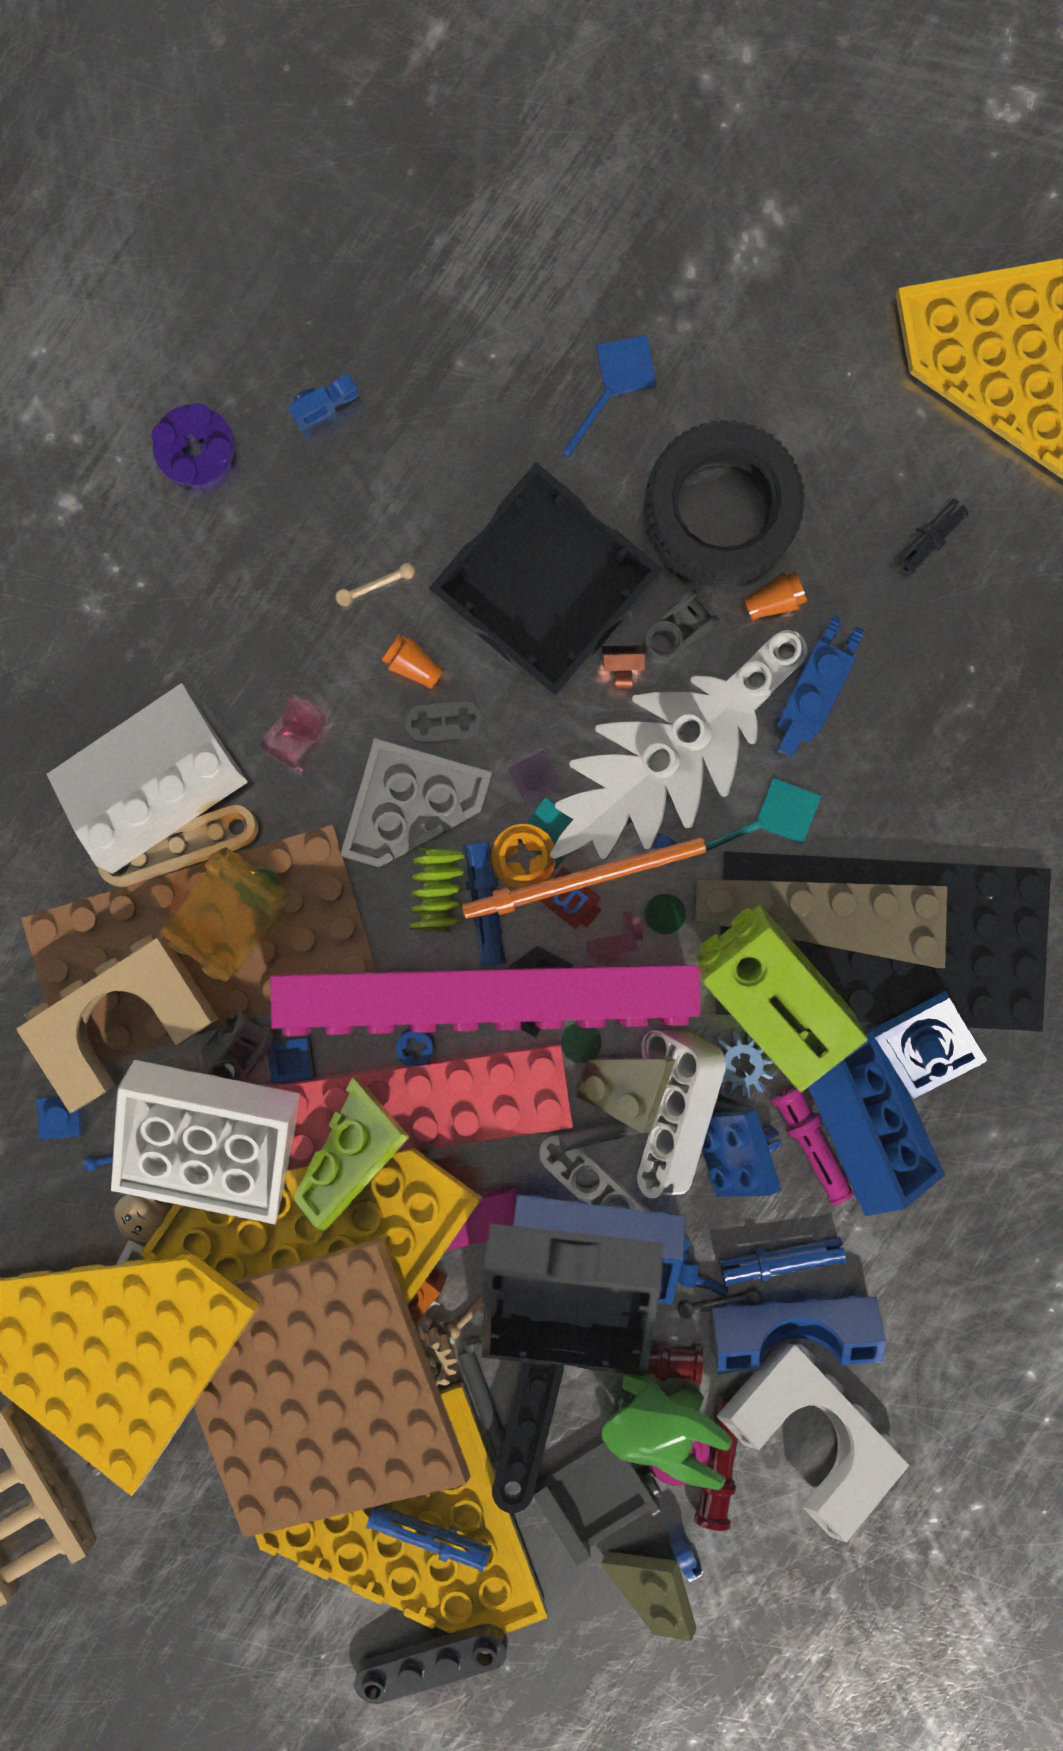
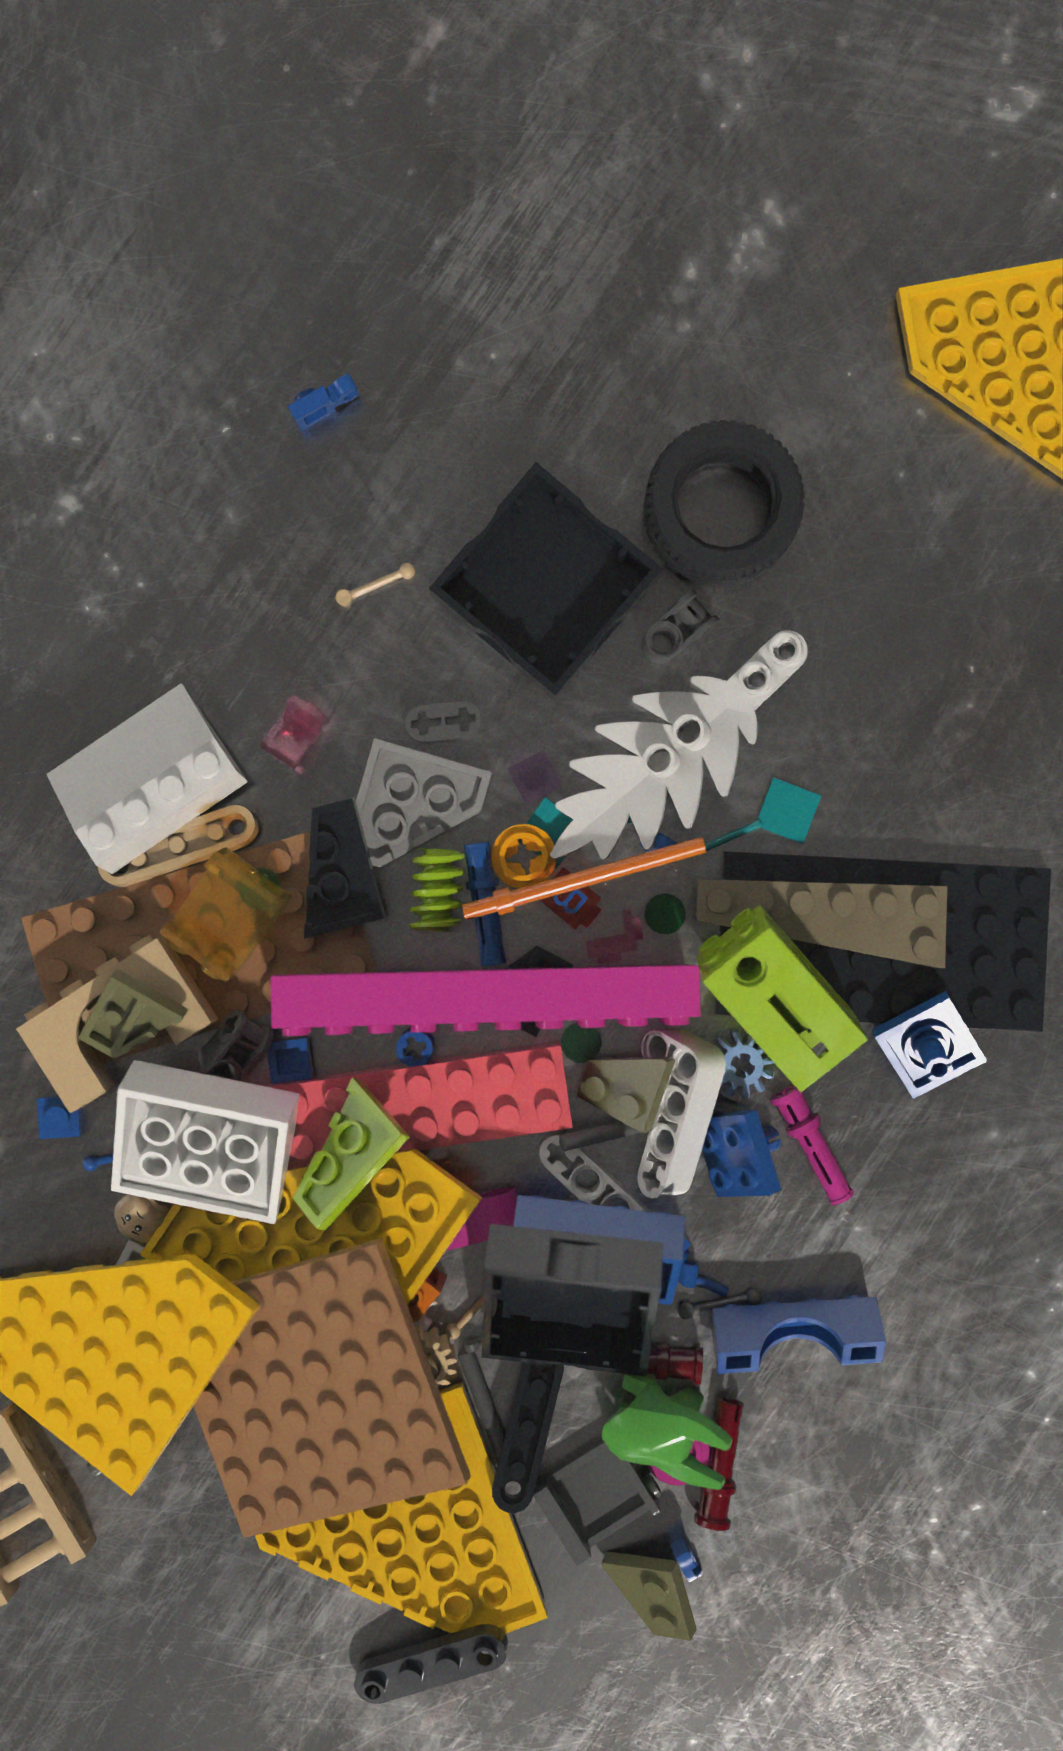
(128, 1015): none -> olive wing
(171, 438): dark purple plate -> none
(341, 874): none -> black wing
(411, 661): orange cone -> none
(475, 1553): blue pin -> none
(622, 661): copper tile -> none
(624, 368): blue piece -> none
(776, 597): orange cone -> none
(782, 1261): blue pin -> none
(816, 688): blue hinge -> none
(865, 1460): white arch -> none
(876, 1130): blue slope -> none
(930, 536): black pin -> none

